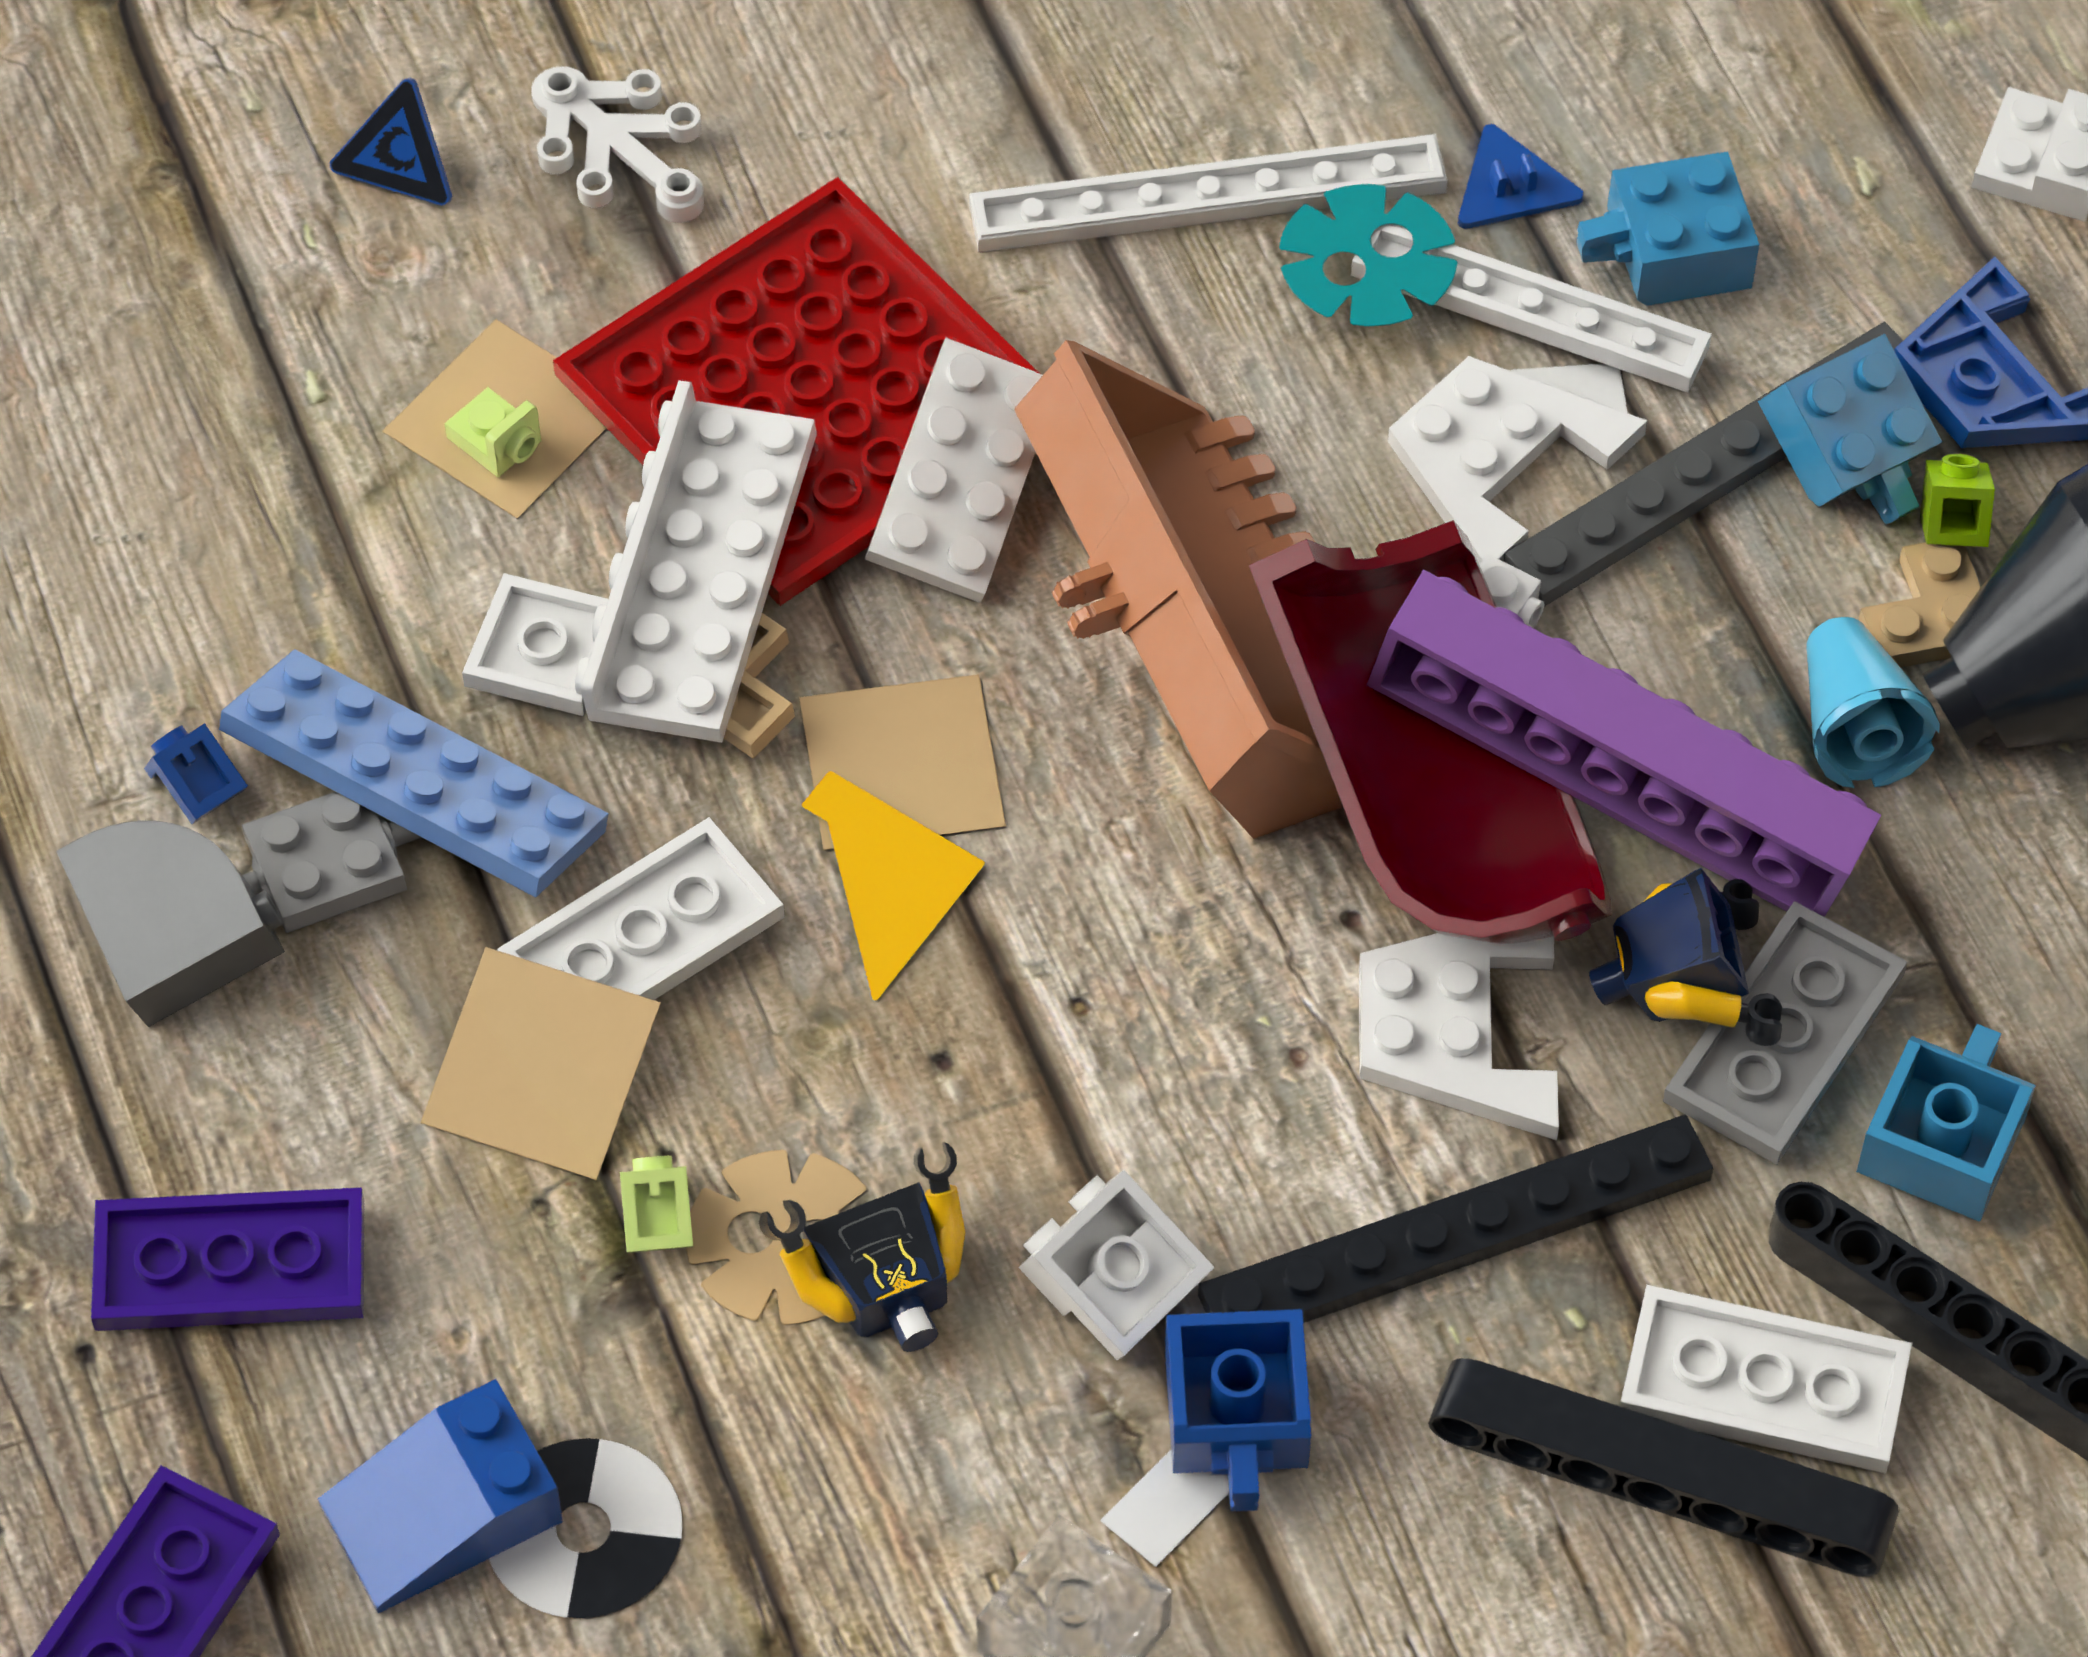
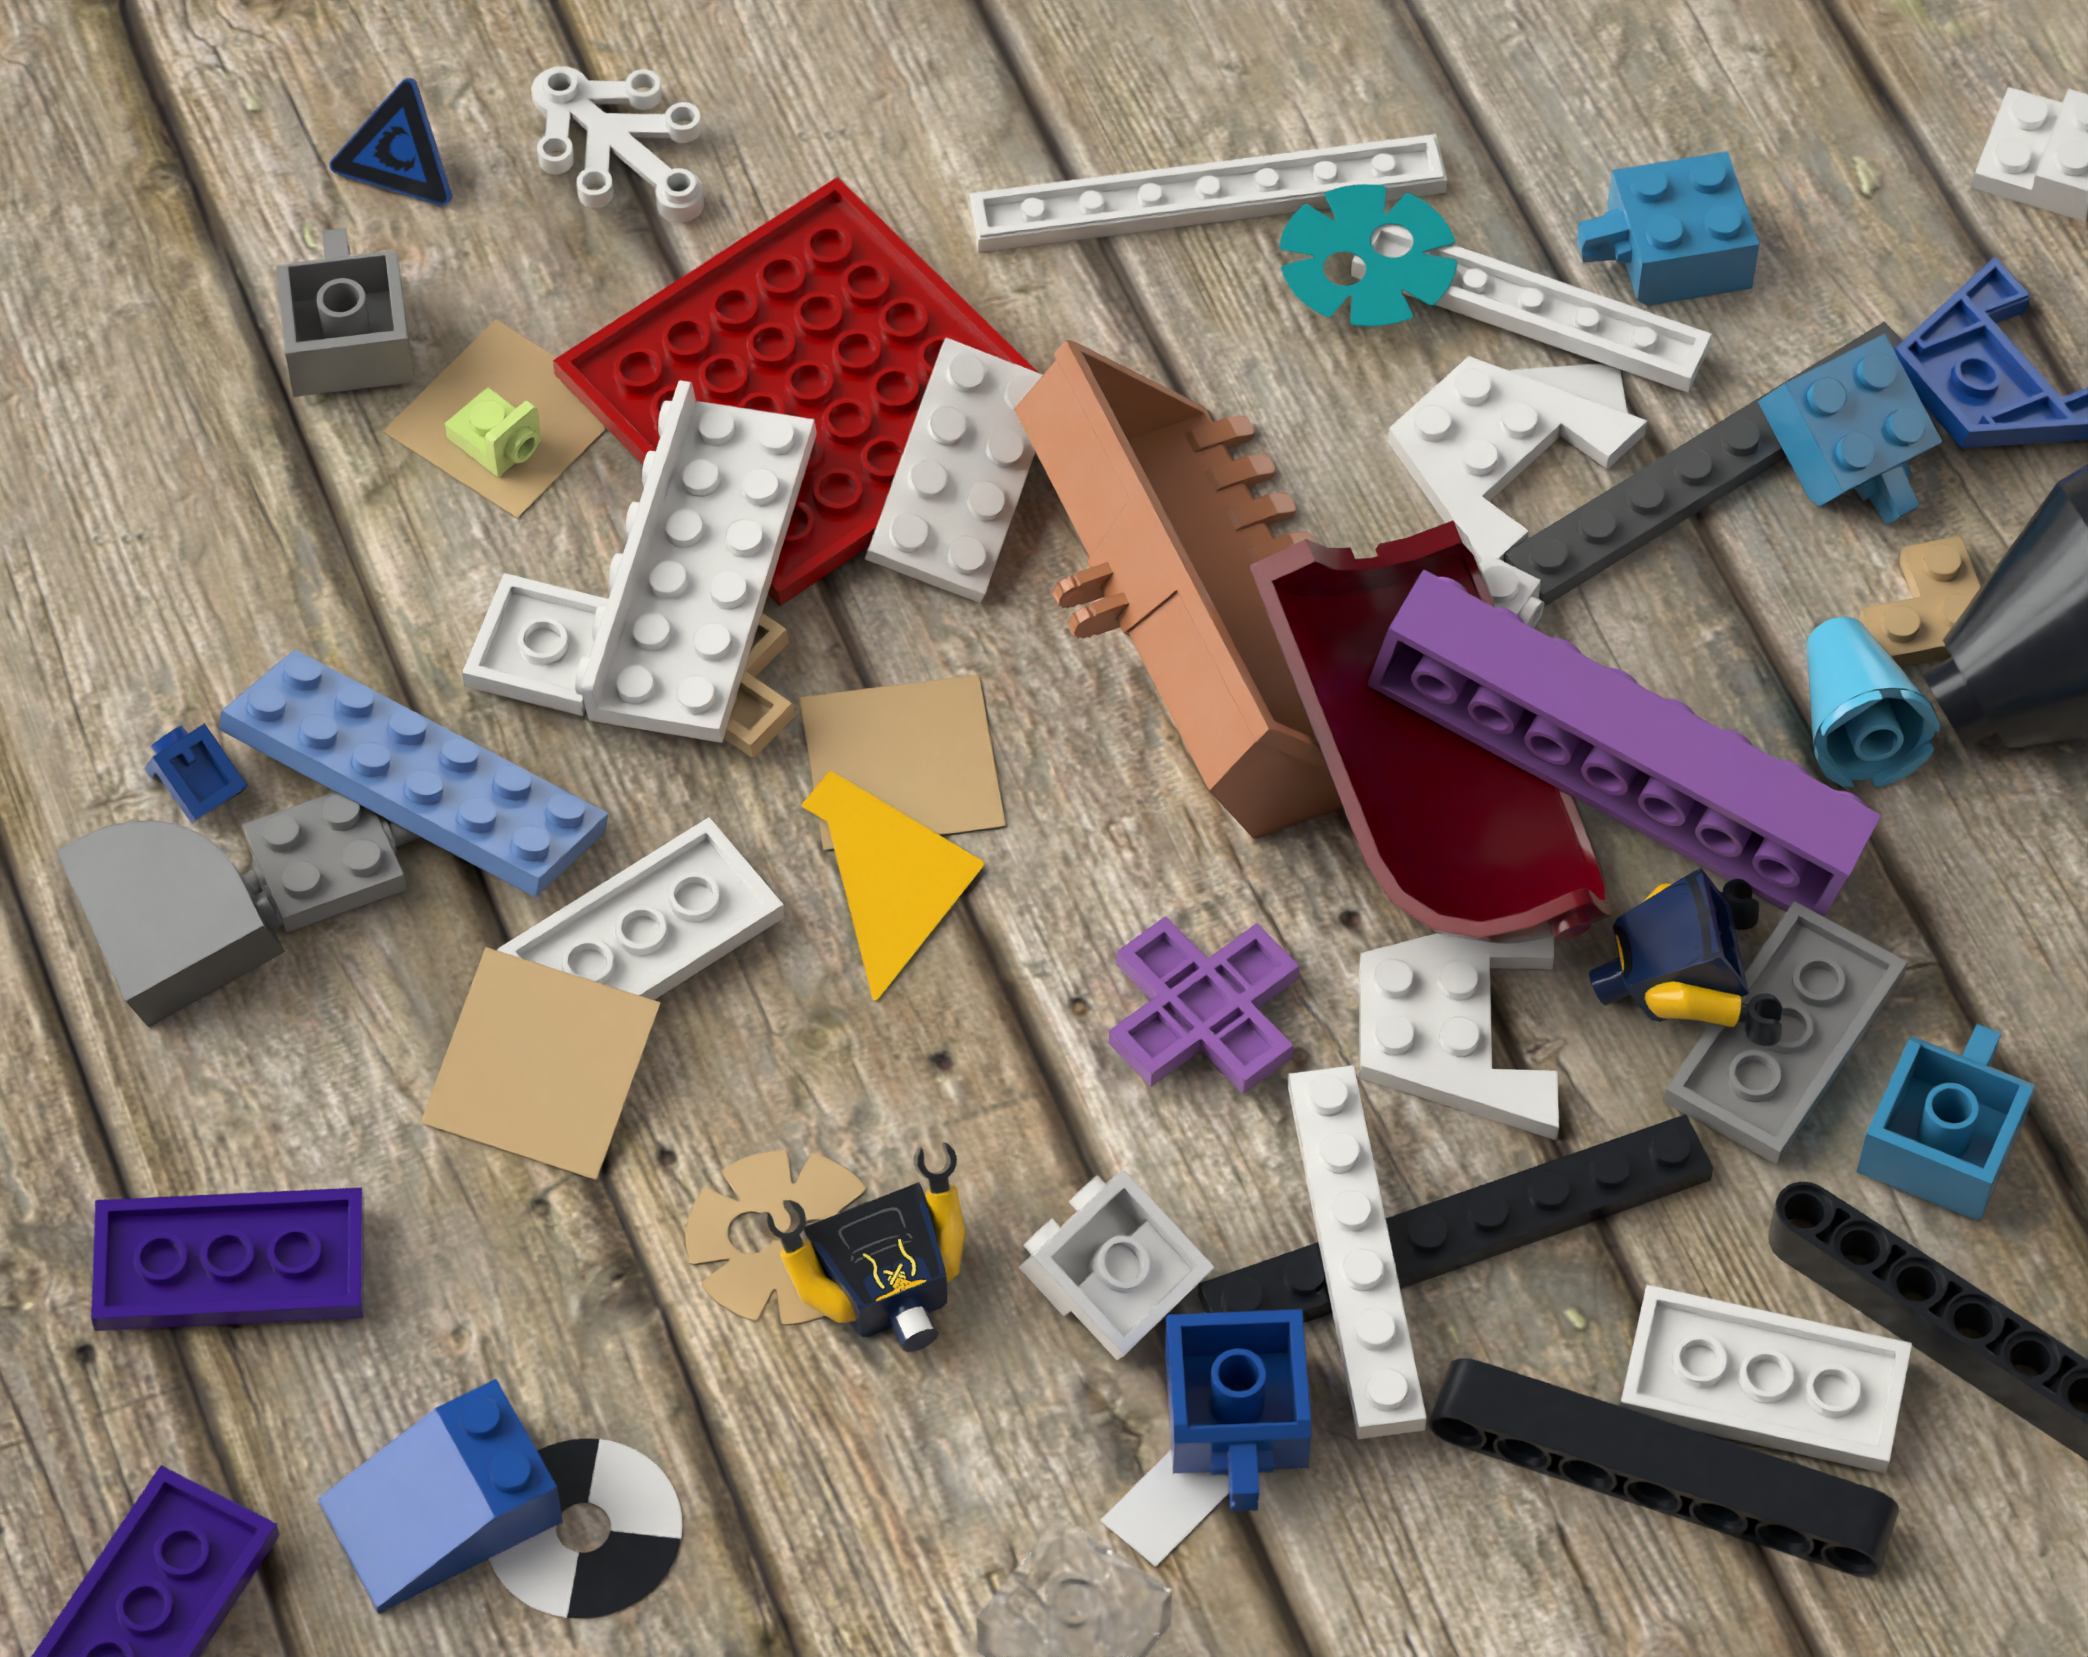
(344, 320): none -> light grey hinge
(656, 1205): yellowish green bracket -> none
(1204, 1005): none -> medium lavender plate
(1356, 1253): none -> white plate
(1511, 183): blue piece -> none
(1957, 501): lime brick -> none

